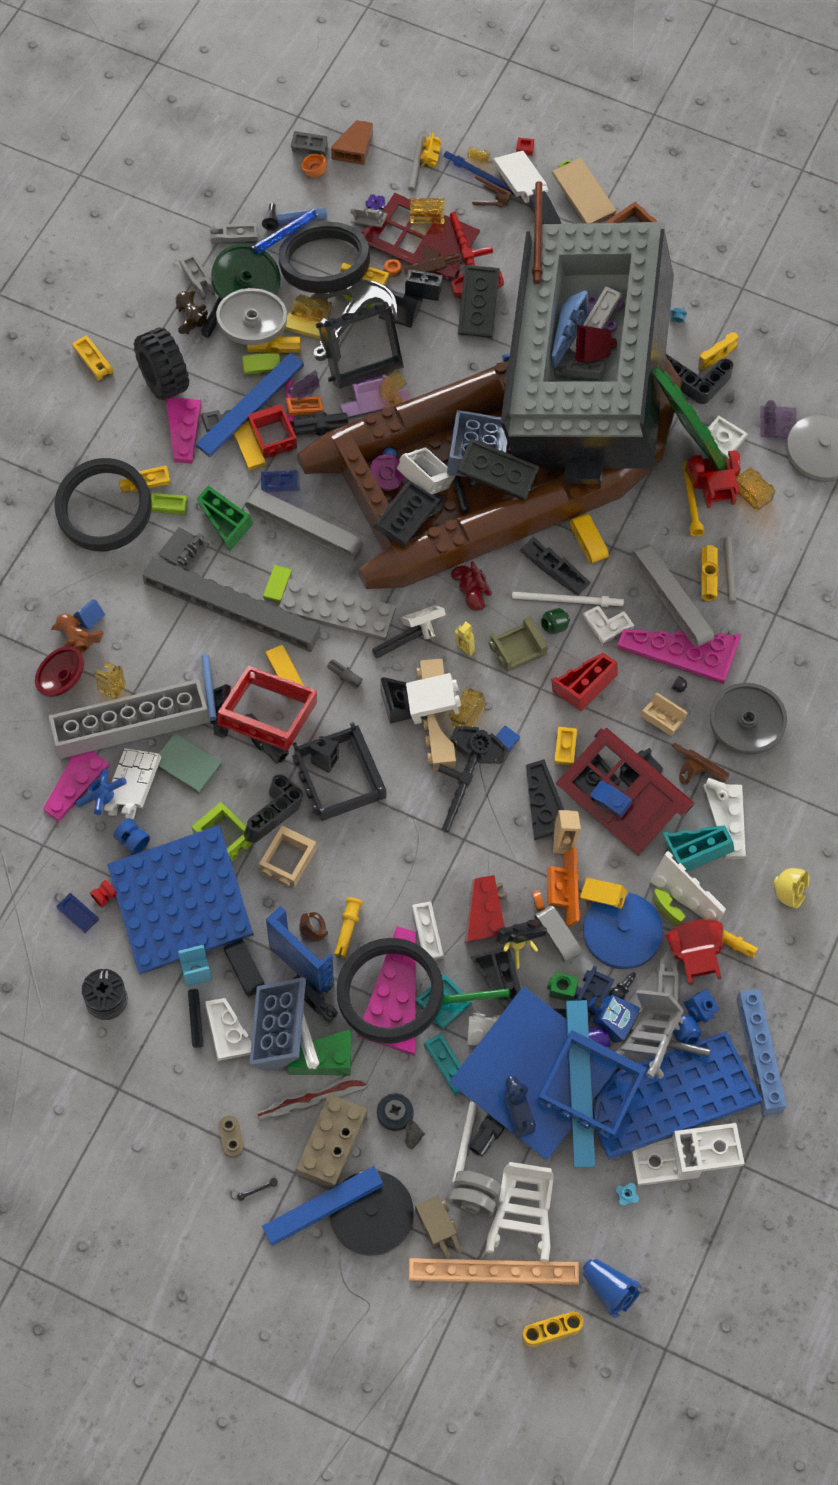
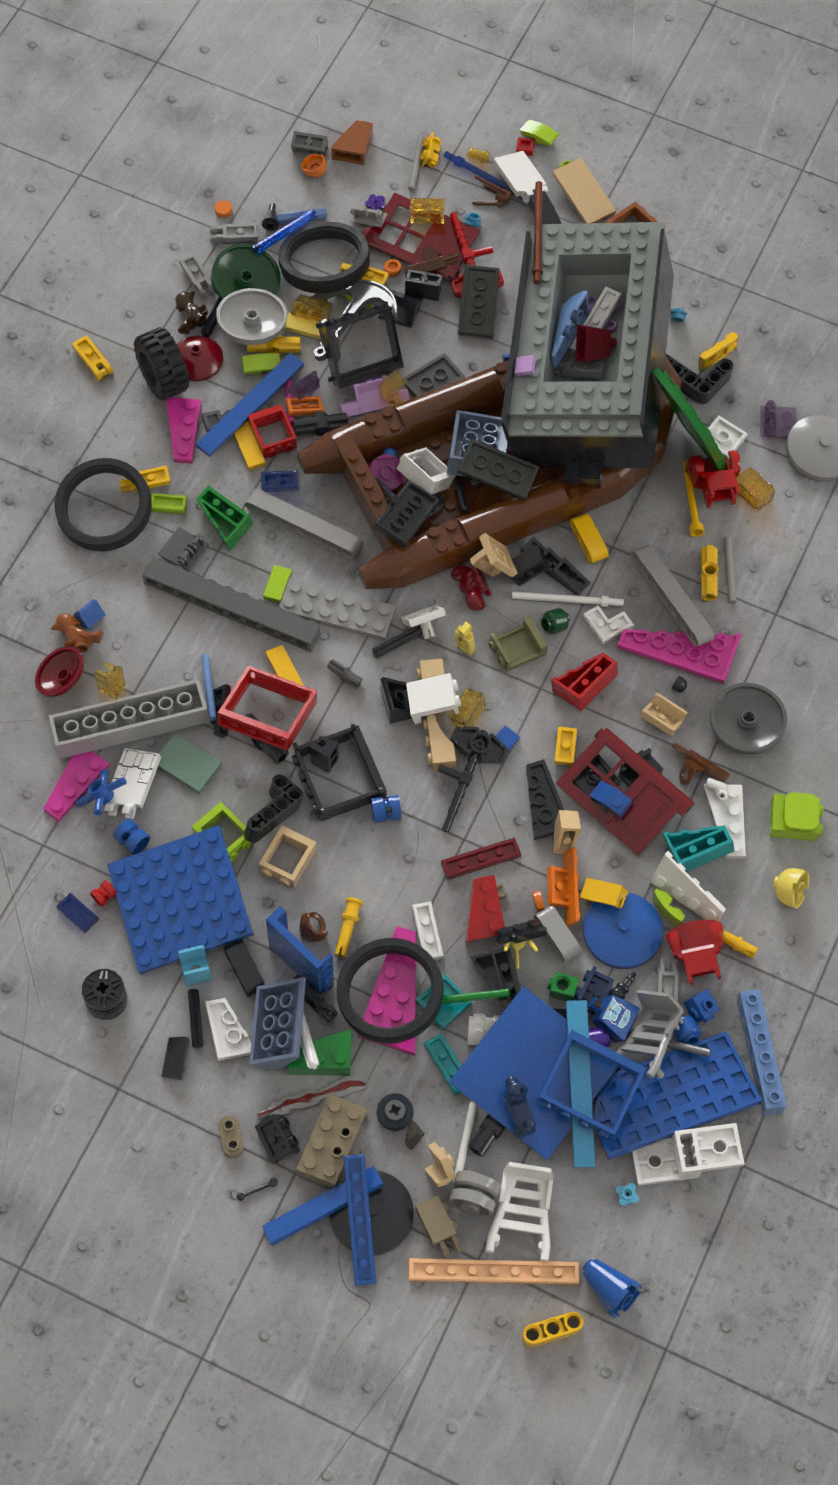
(175, 1057): none -> black slope
(206, 361): none -> dark red dish
(223, 208): none -> orange tile
(277, 1137): none -> black bracket
(360, 1219): none -> blue tile
(379, 808): none -> blue wheel
(386, 491): none -> black bar
(432, 376): none -> dark grey plate
(442, 1170): none -> tan bracket
(473, 219): none -> dark azure plate
(481, 858): none -> dark red tile
(493, 558): none -> tan bracket
(525, 365): none -> lavender tile
(529, 565): none -> black hinge
(542, 133): none -> lime slope
(796, 816): none -> lime brick

